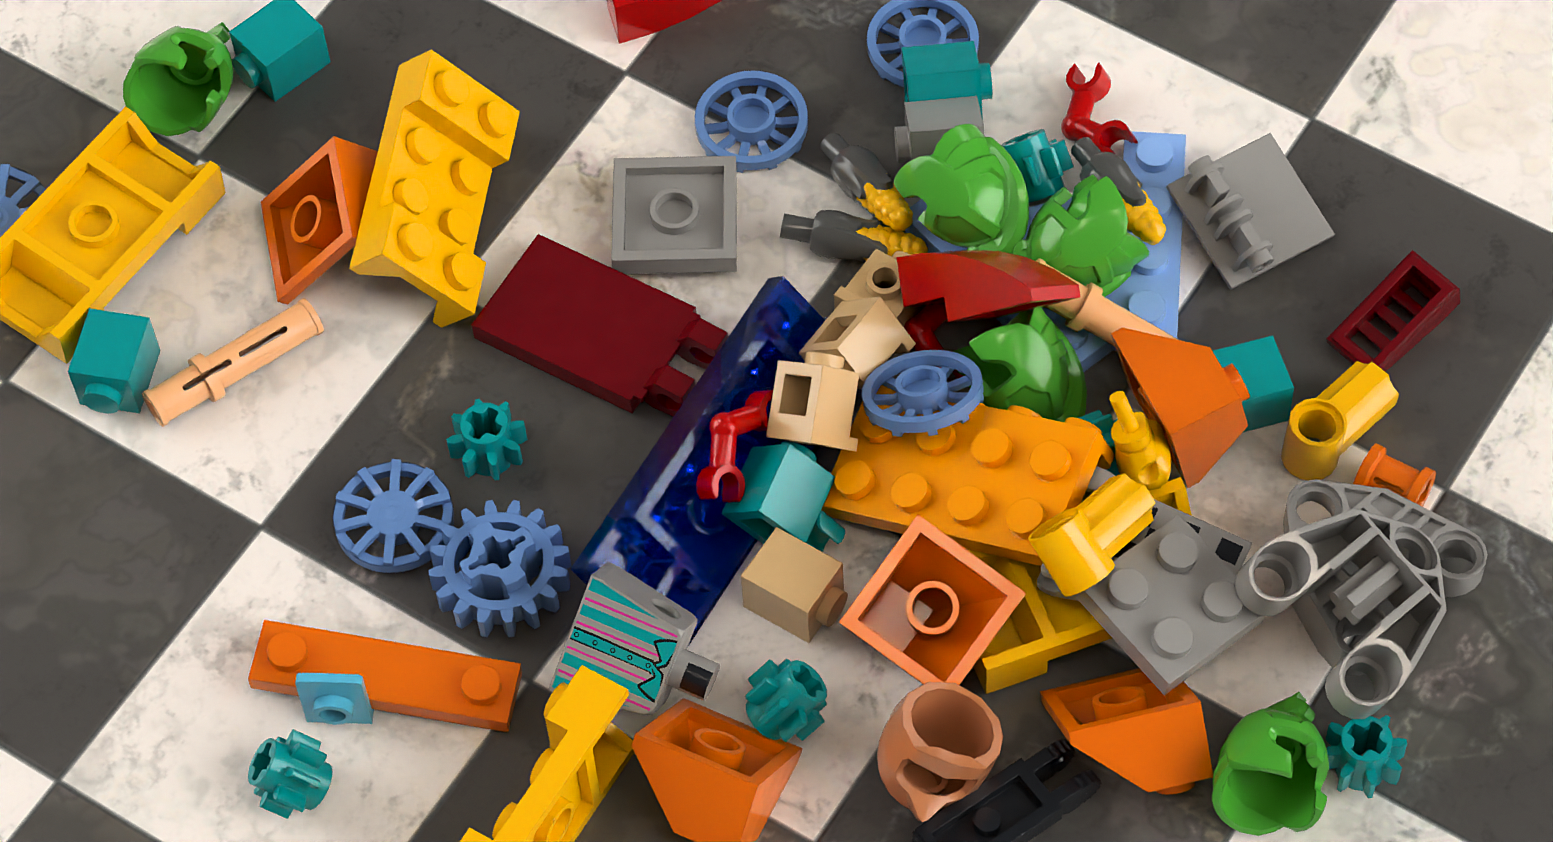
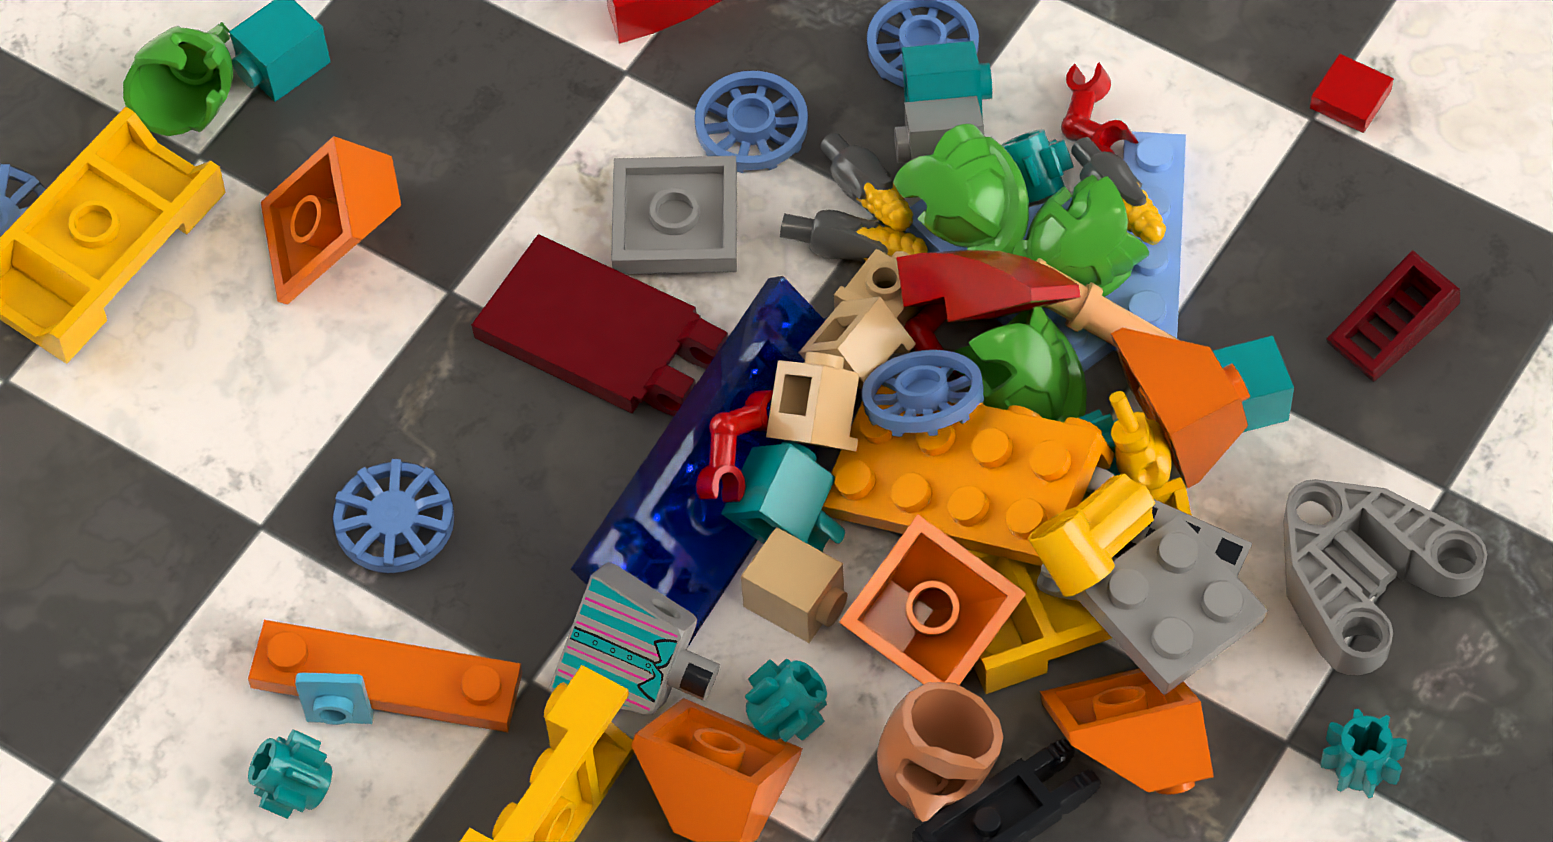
(114, 361): teal brick -> none
(170, 398): light nougat pin -> none
(434, 183): yellow piece -> none
(487, 439): teal gear -> none
(492, 593): medium blue gear -> none
(1249, 210): light grey hinge -> none
(1272, 770): bright green helmet -> none
(1318, 551): light grey connector -> none
(1336, 419): yellow piece -> none
(1351, 93): none -> red tile
(1388, 473): orange bush -> none

